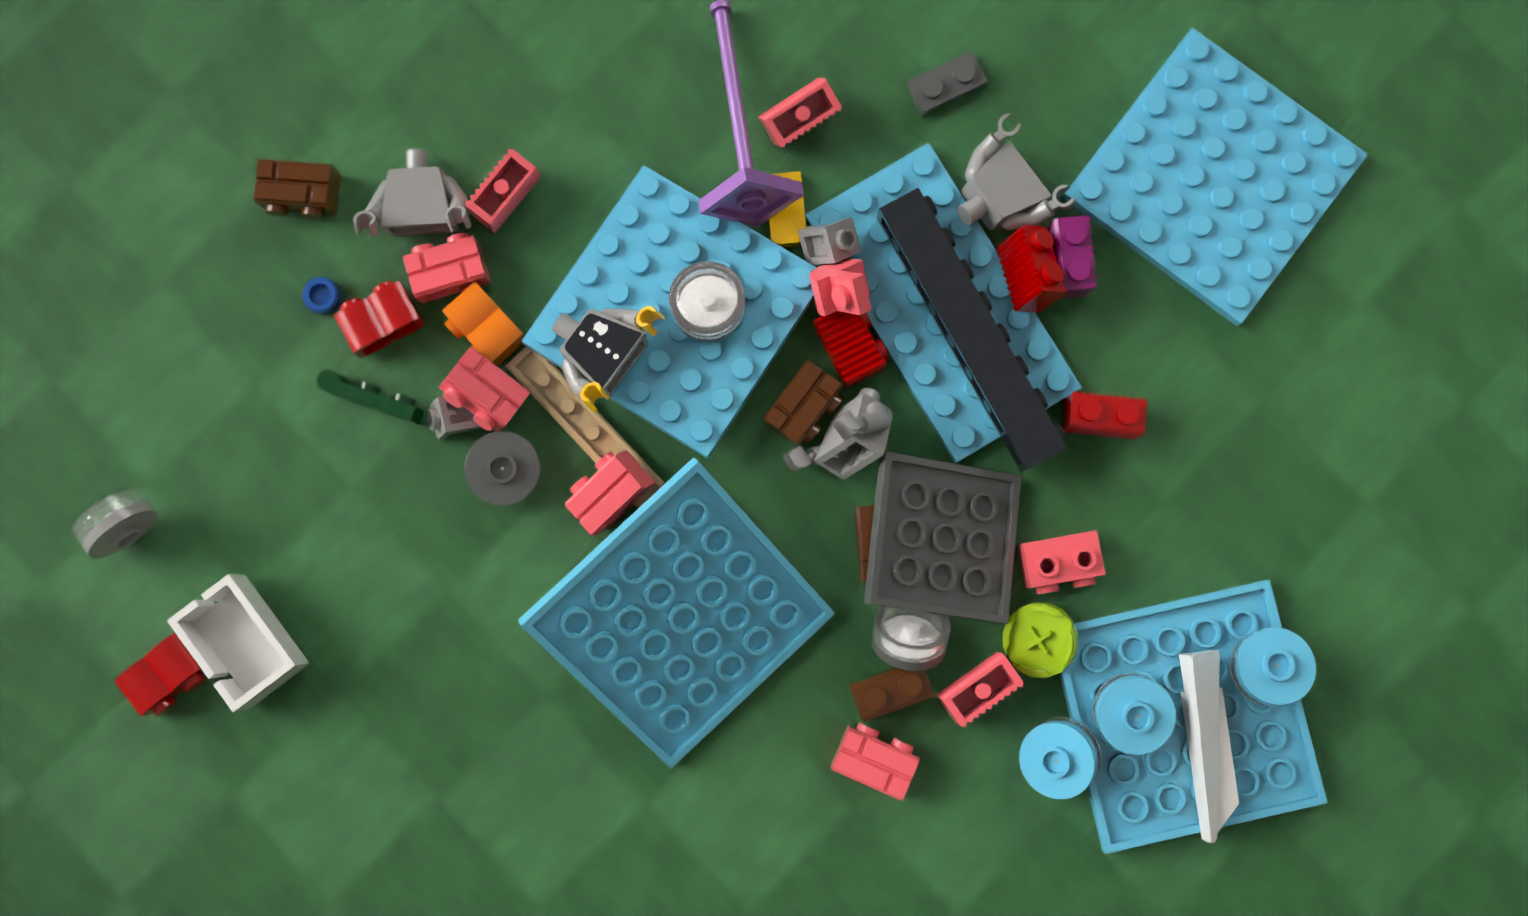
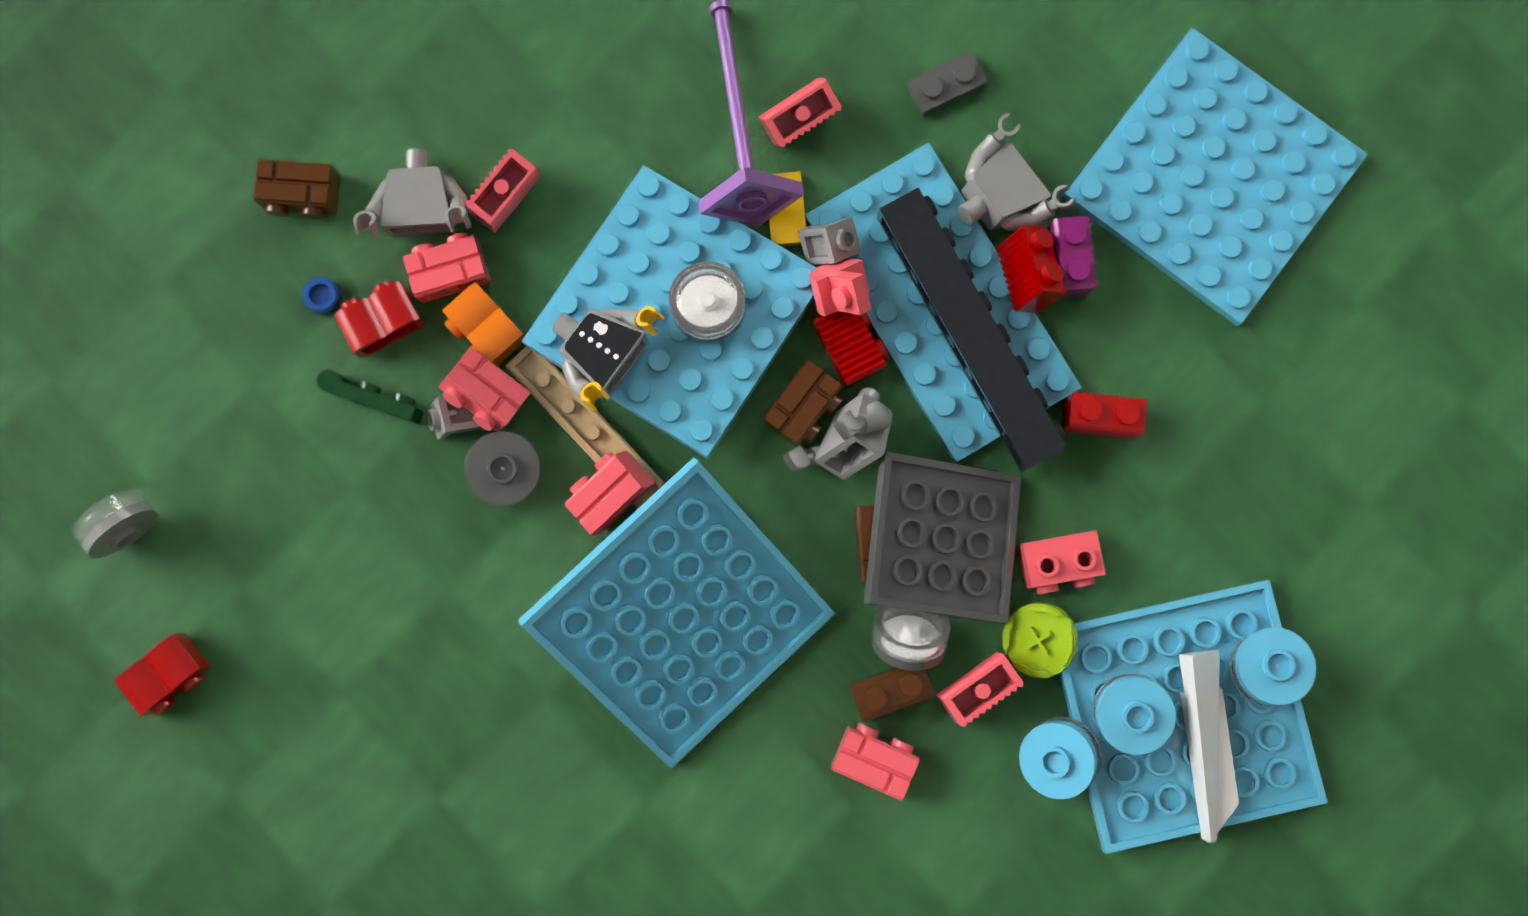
(238, 639): white piece -> none

